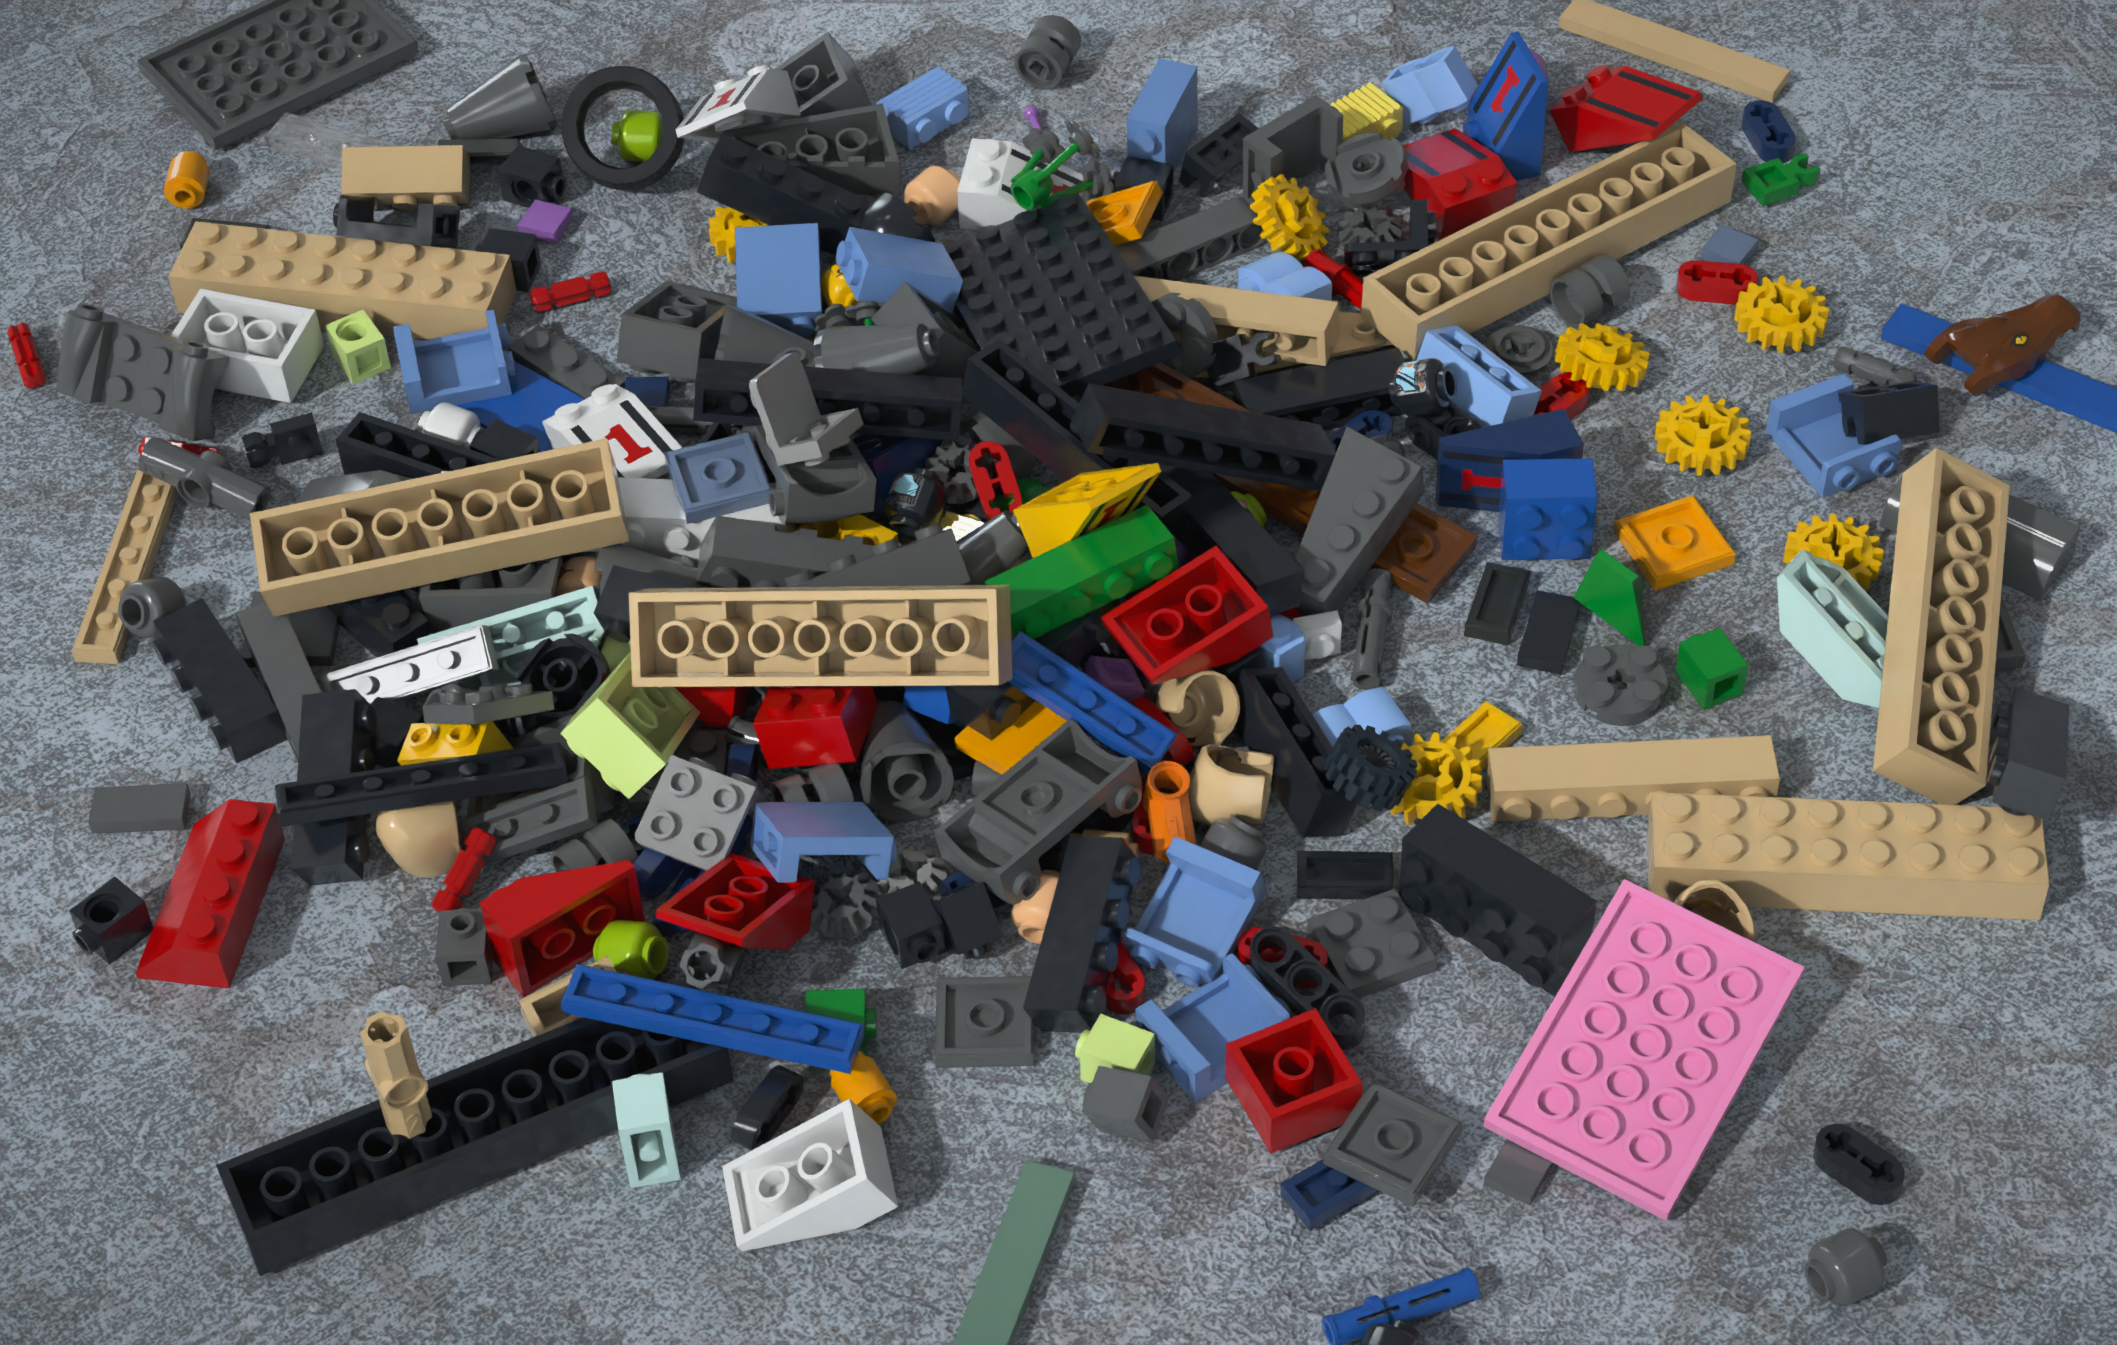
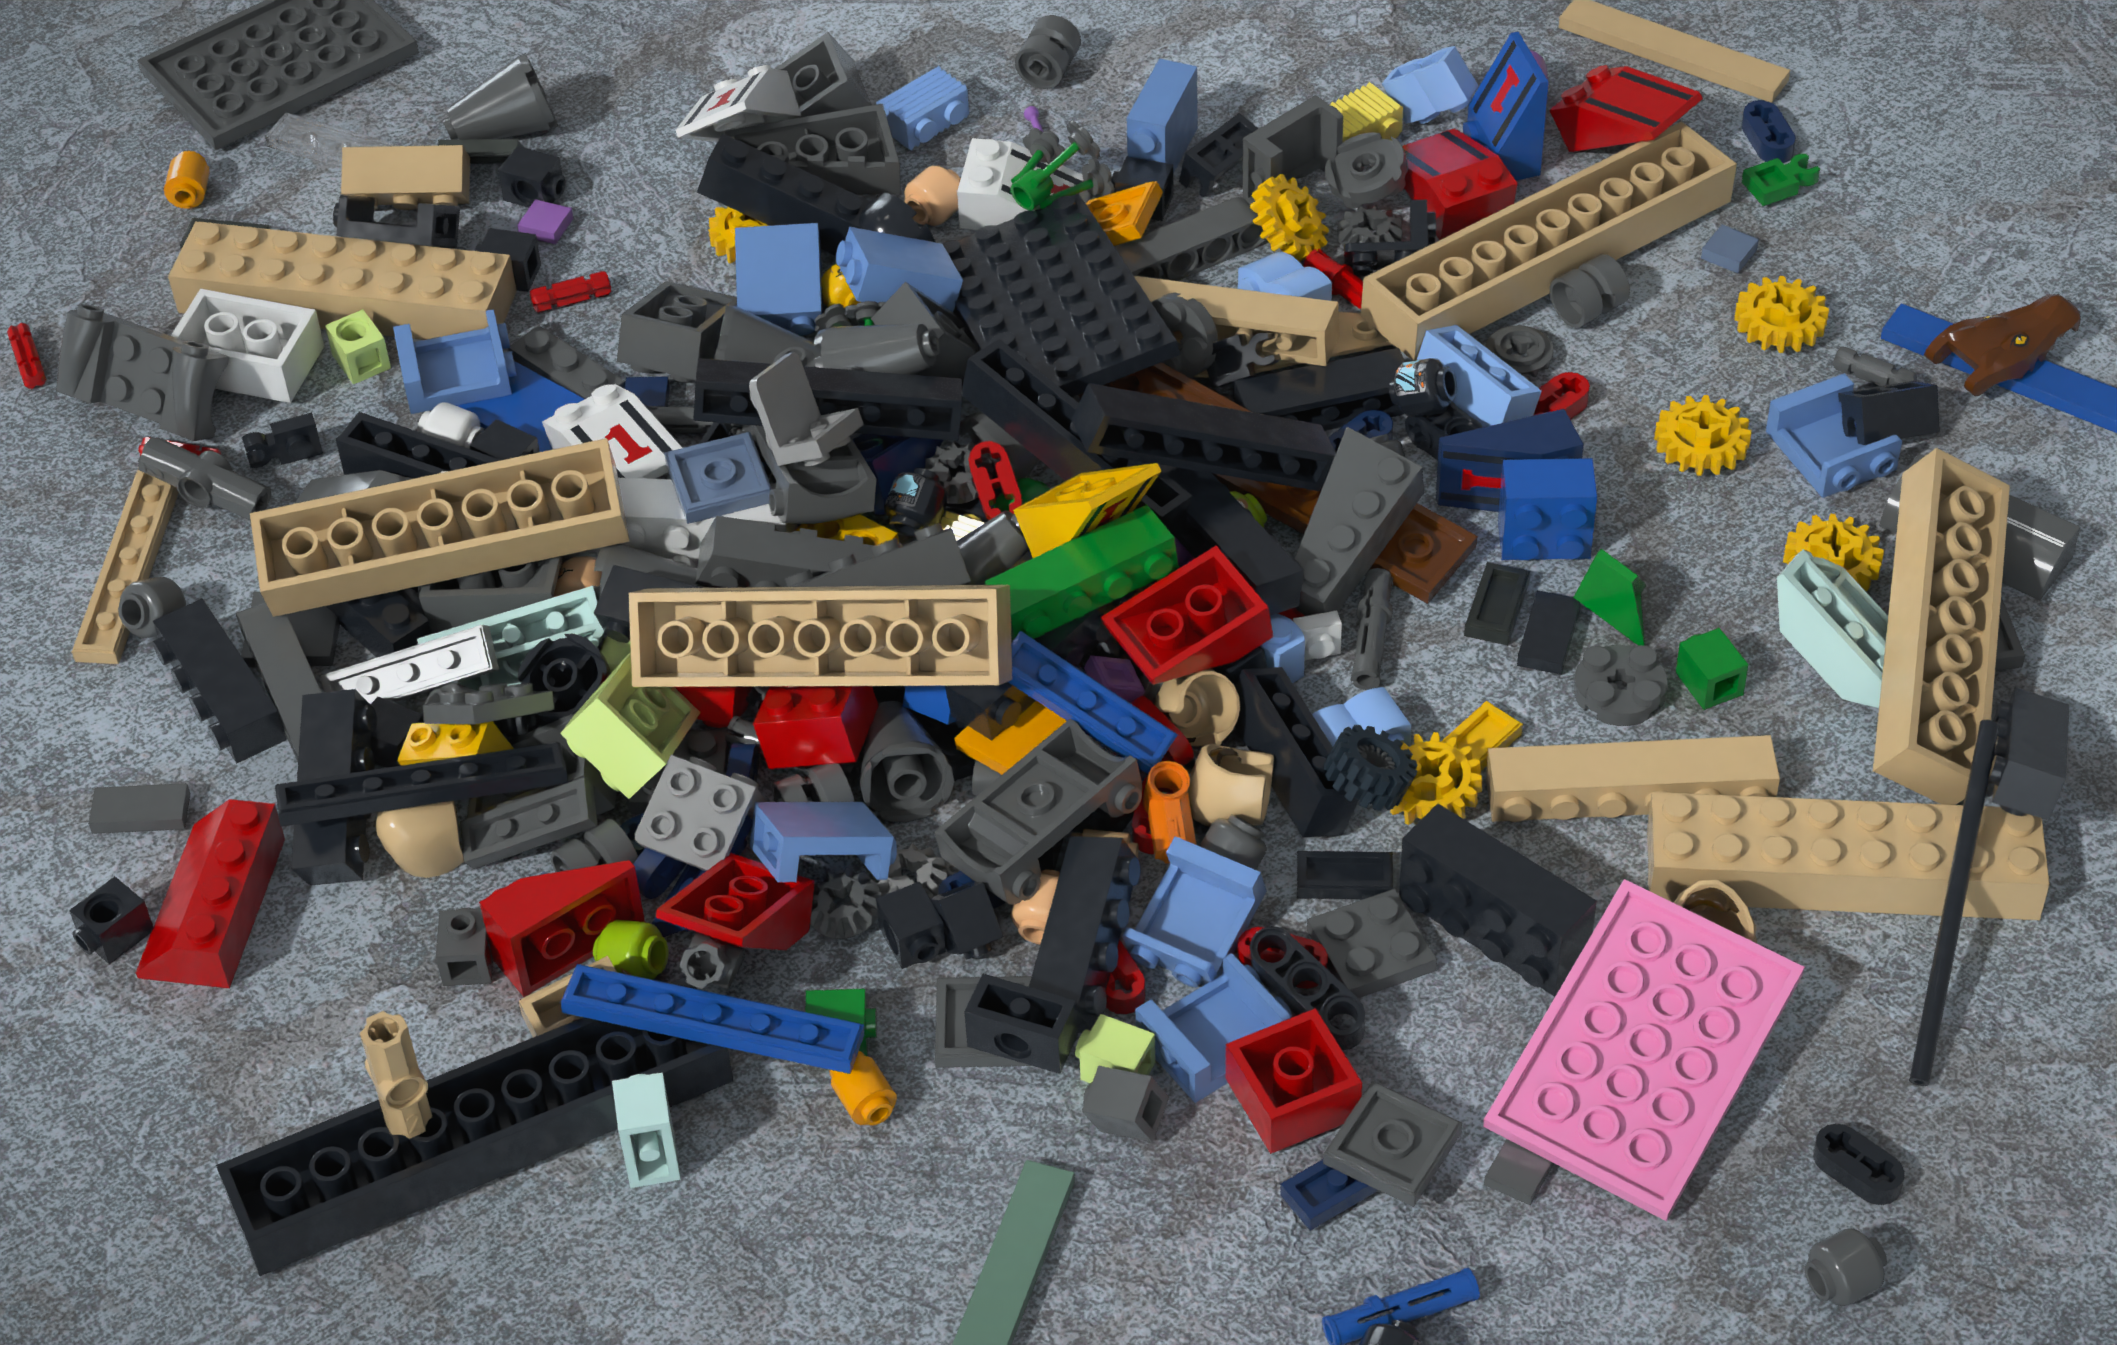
(464, 870): red axle -> none
(575, 114): black tyre -> none
(637, 134): lime head -> none
(767, 1107): black beam -> none
(811, 1180): white slope -> none
(1021, 1023): none -> black brick
(1602, 357): yellow gear -> none
(1674, 542): light orange tile -> none
(1715, 281): red beam -> none
(1954, 904): none -> black piece

